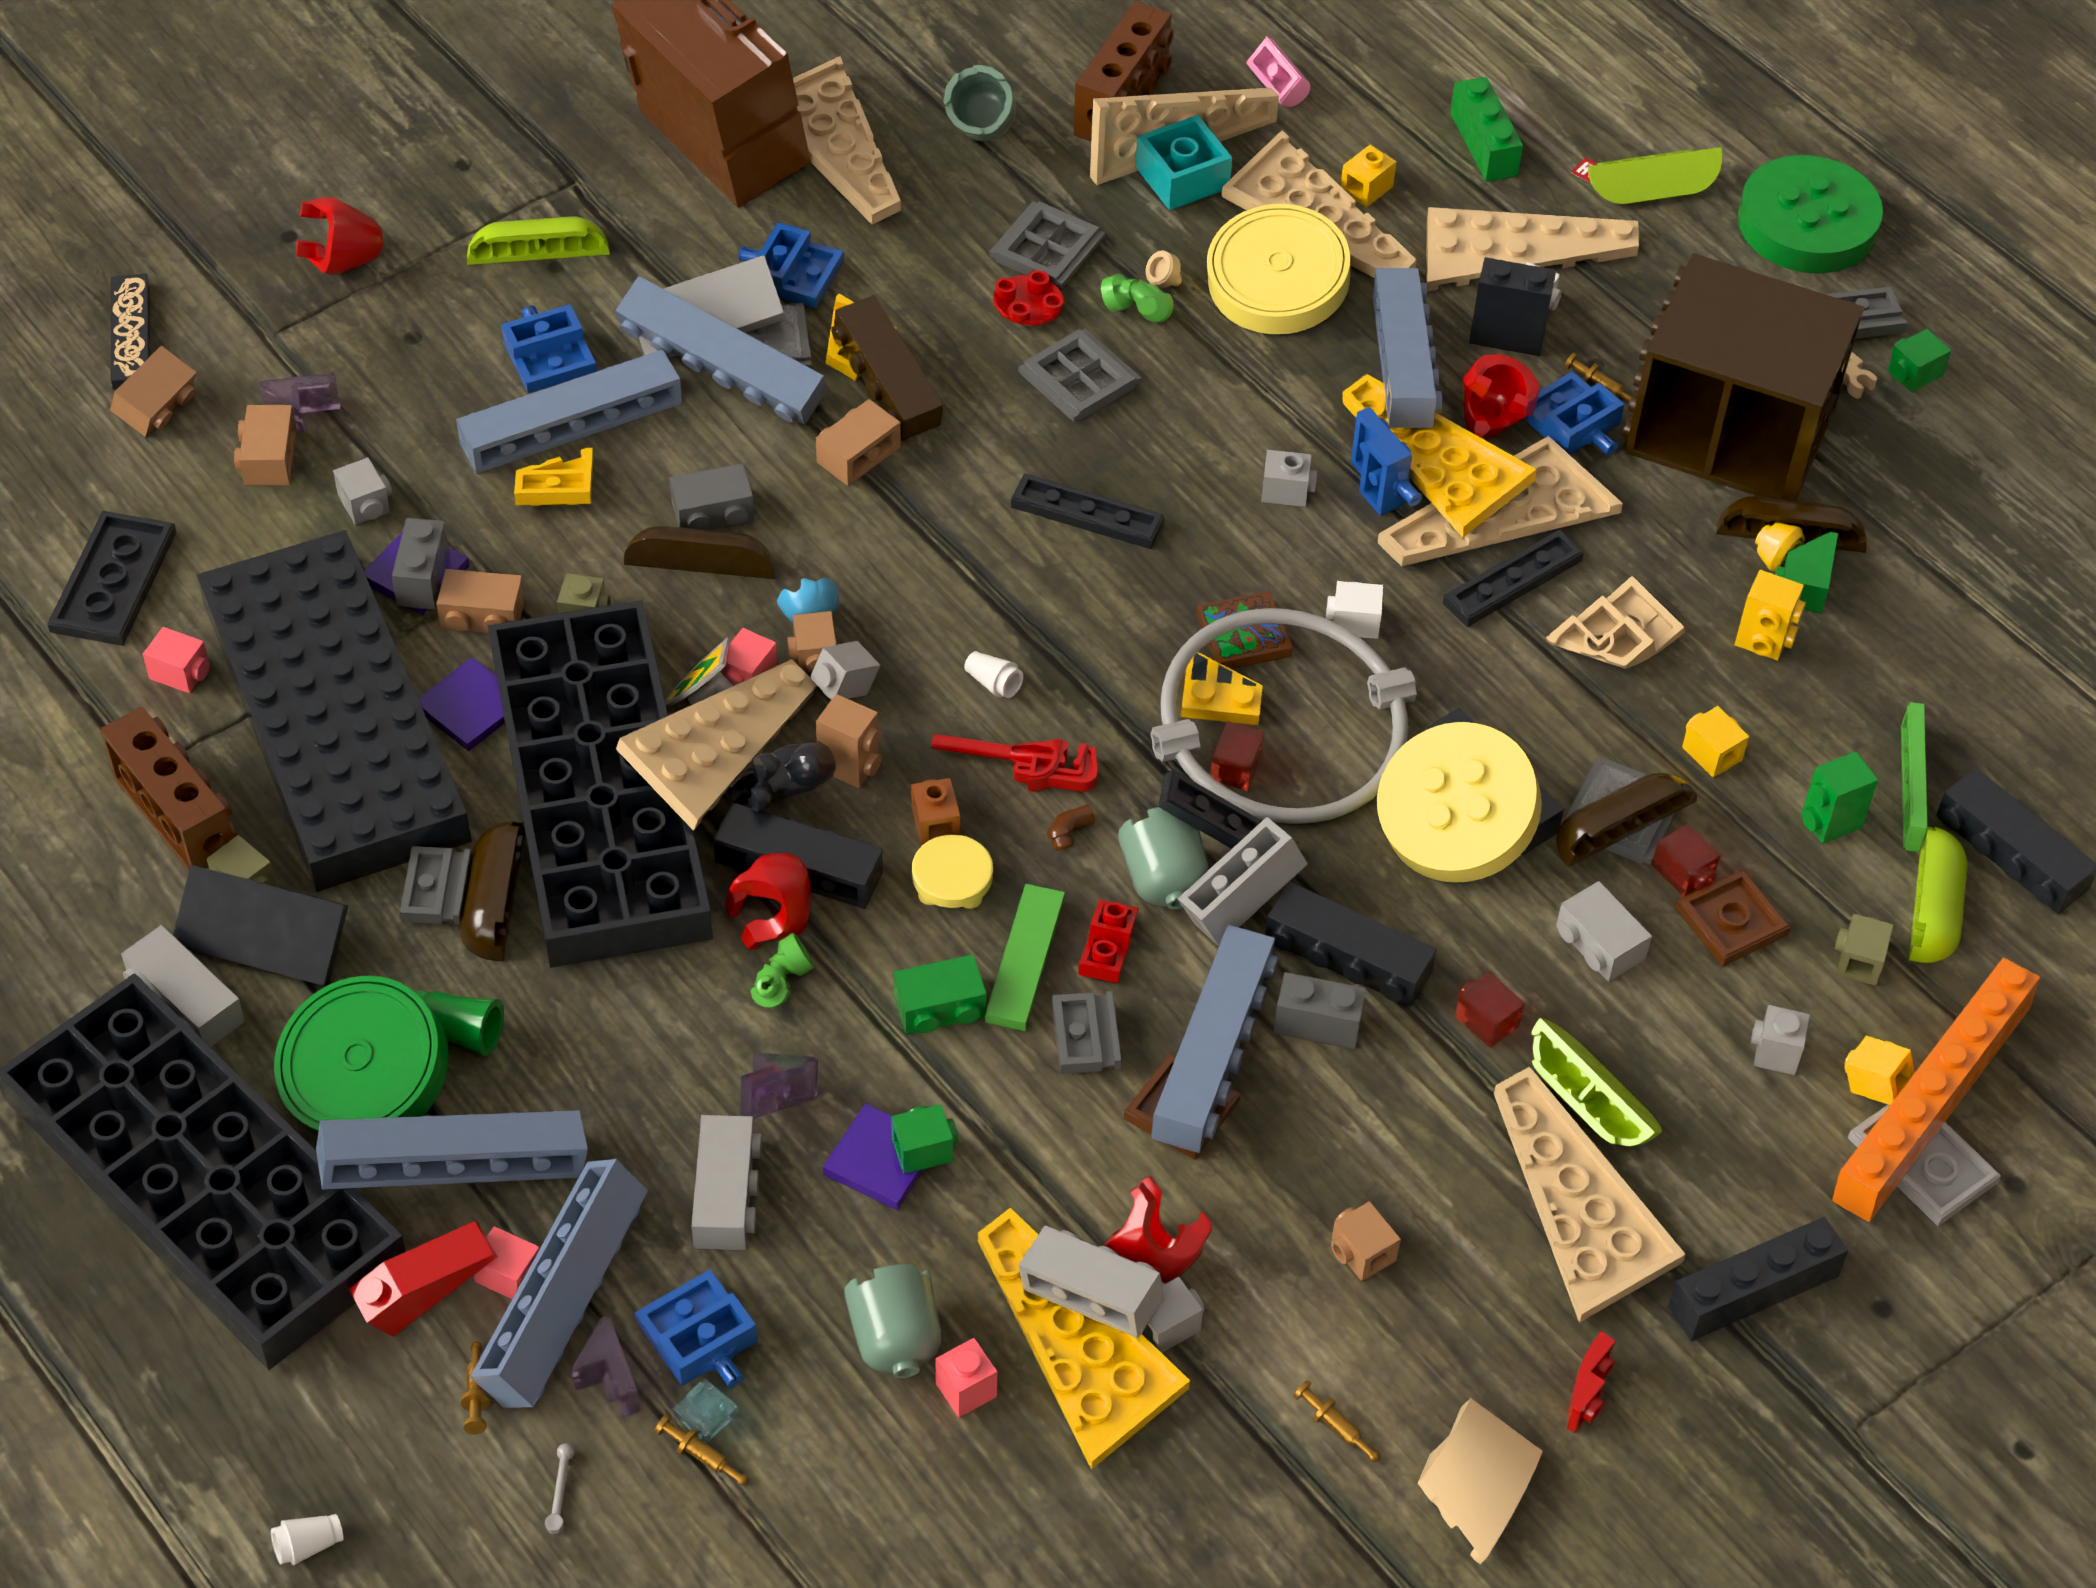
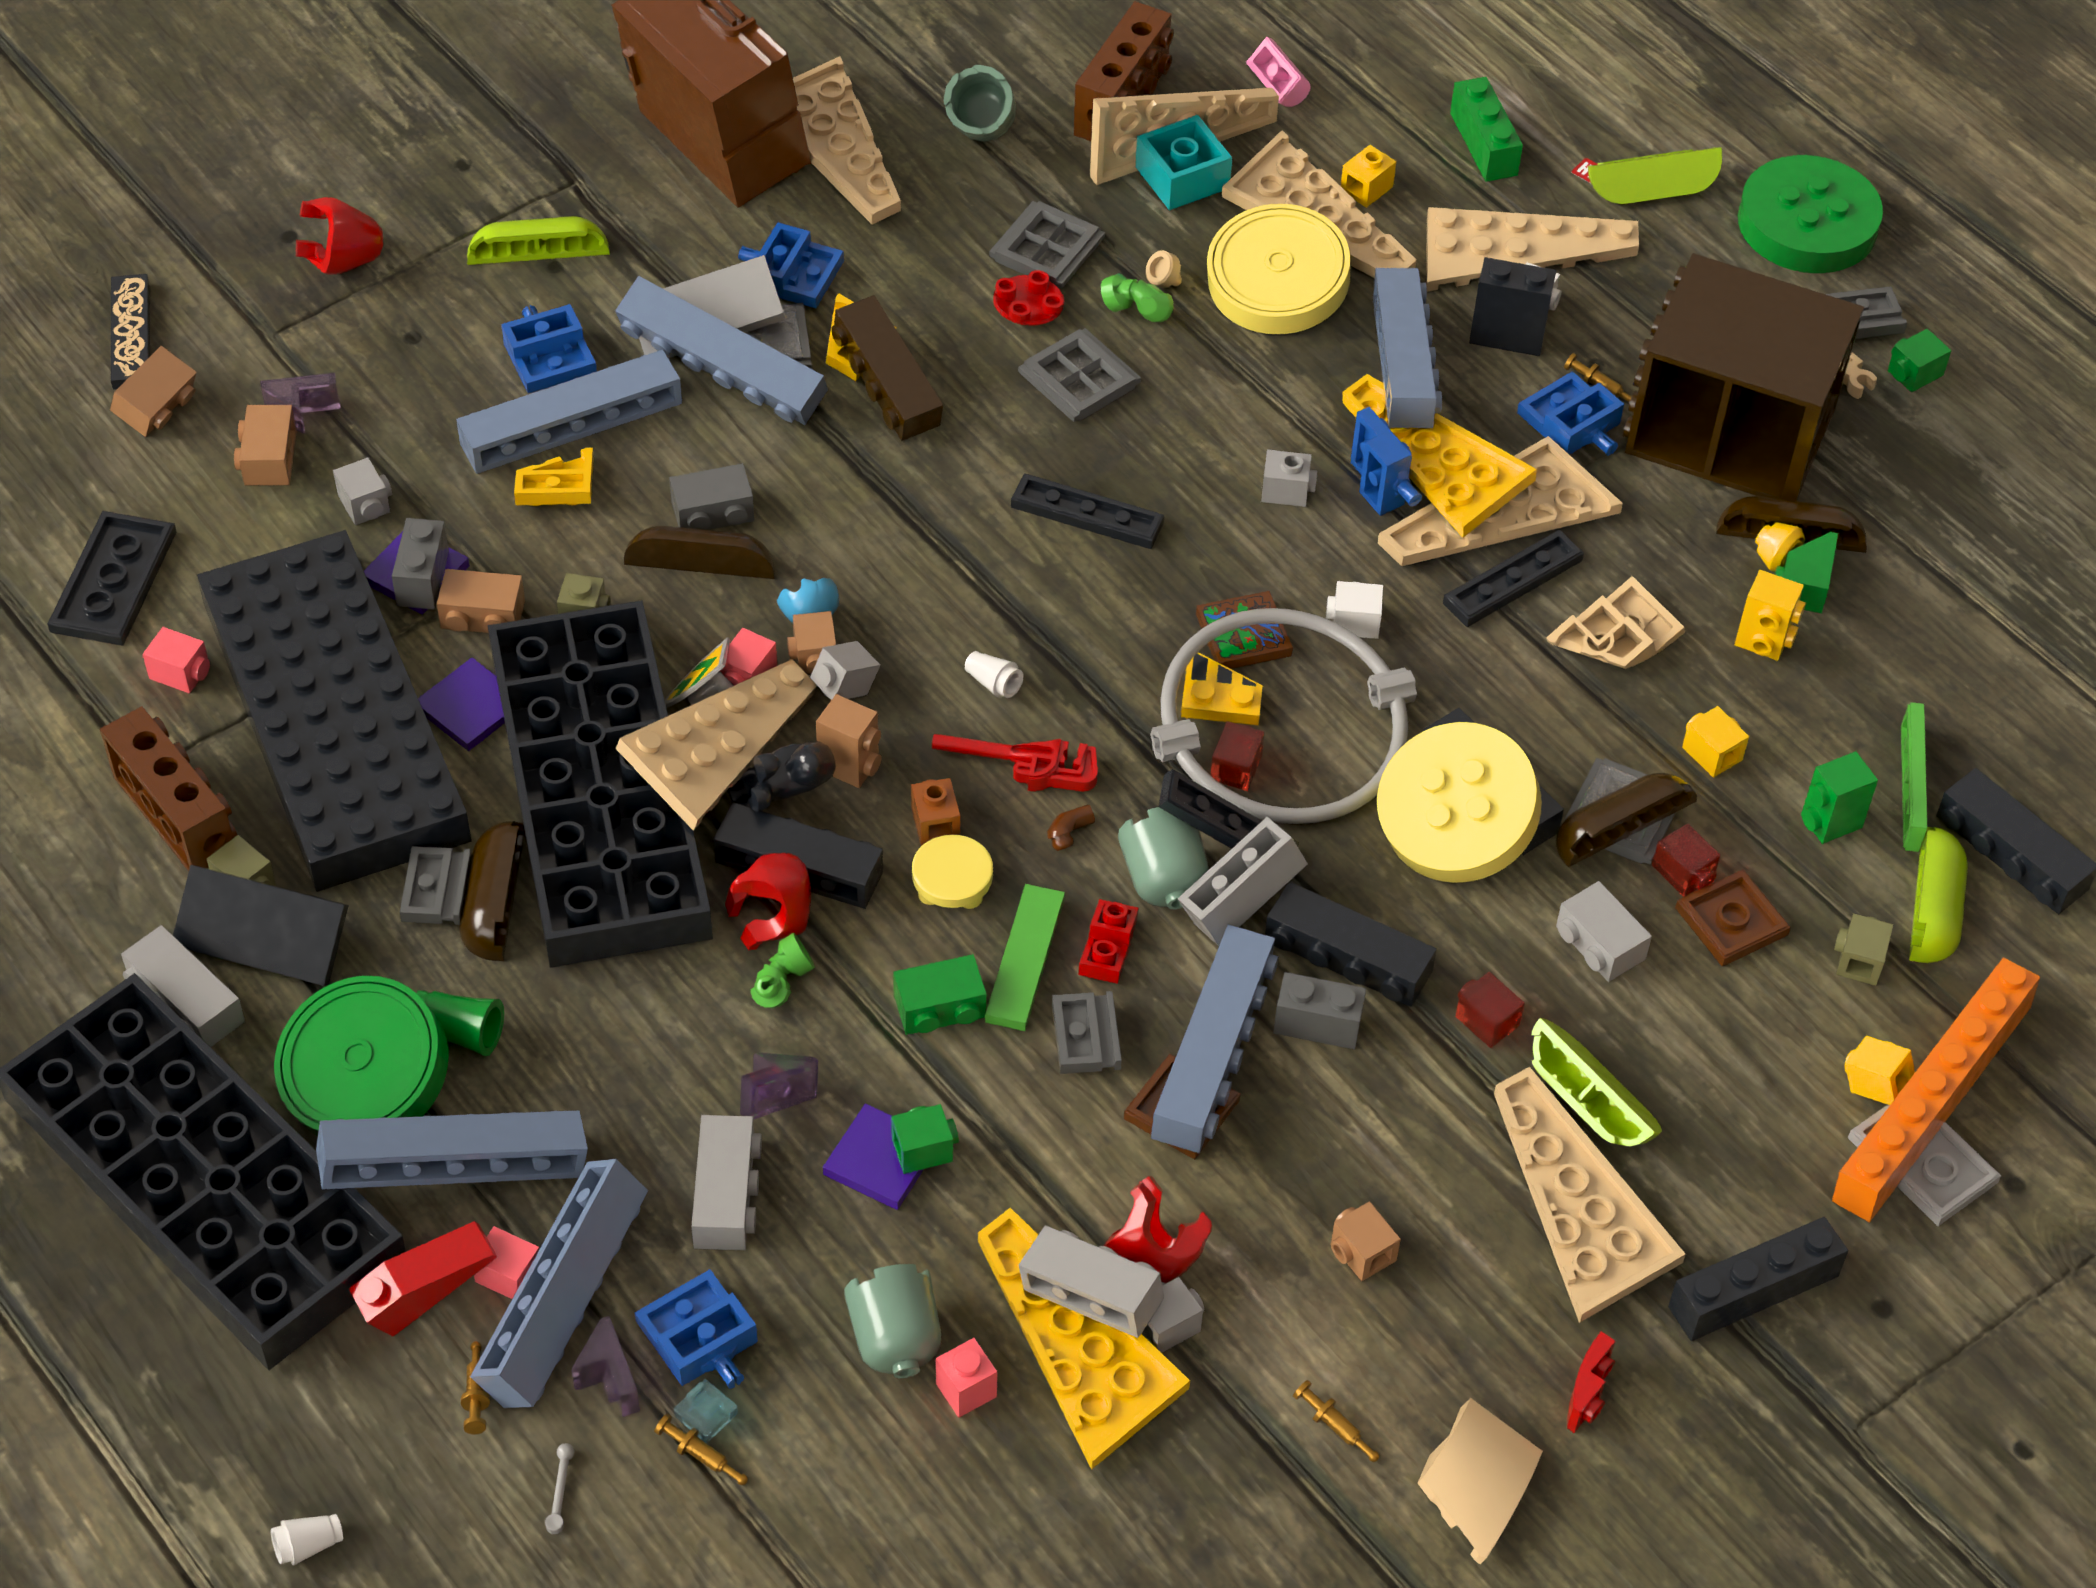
(858, 442): medium nougat brick -> none
(1498, 394): red piece -> none
(1780, 1039): light grey brick -> none

